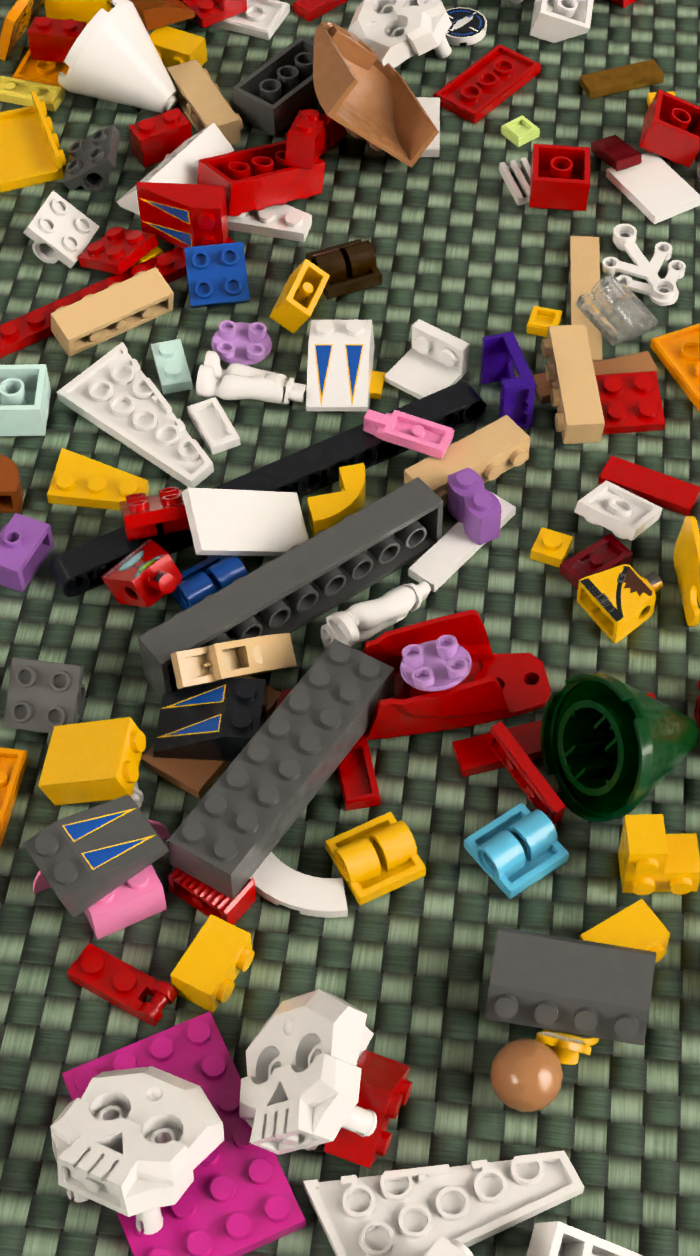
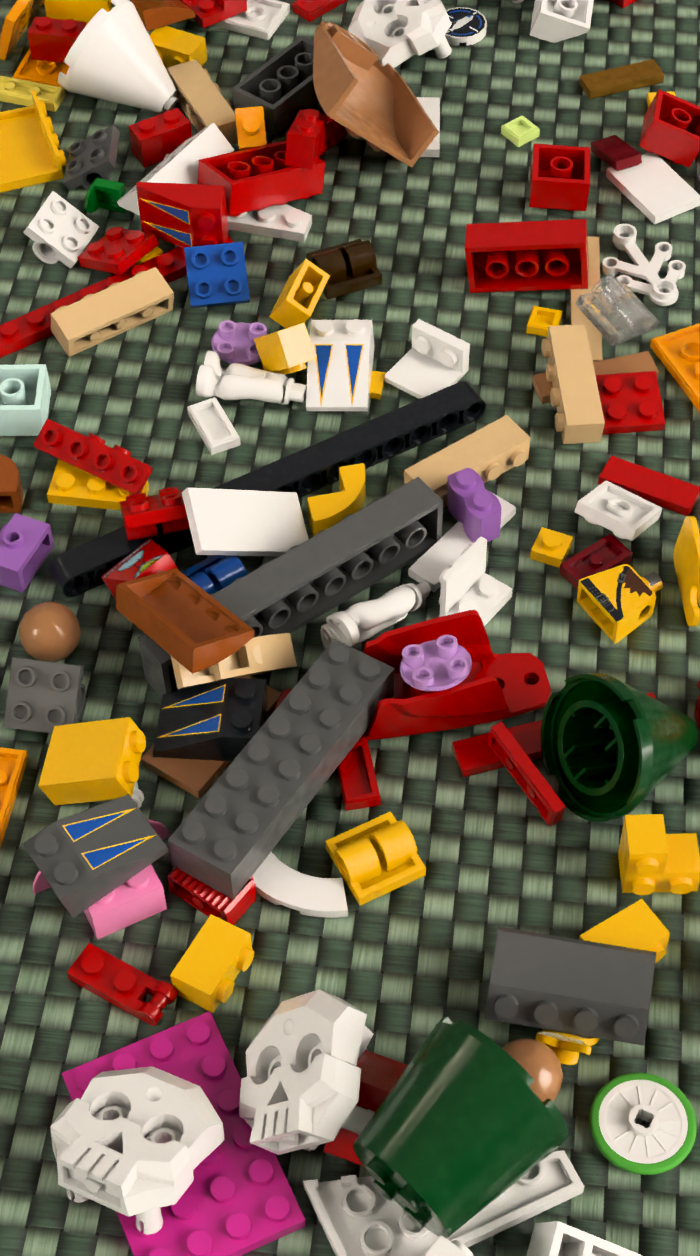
(49, 632): none -> medium nougat piece
(93, 457): none -> red bracket
(104, 195): none -> green plate
(133, 411): white wing -> none
(171, 366): light aqua plate -> none
(182, 619): none -> dark orange slope
(250, 127): none -> light orange torso
(285, 350): none -> yellow brick
(409, 432): bright pink hinge -> none
(457, 1129): none -> dark green cone
(468, 586): none -> white bracket
(487, 83): red tile -> none
(510, 182): white tile -> none
(515, 392): dark purple panel -> none
(517, 849): medium azure plate -> none
(527, 256): none -> red brick
(632, 1145): none -> white wheel

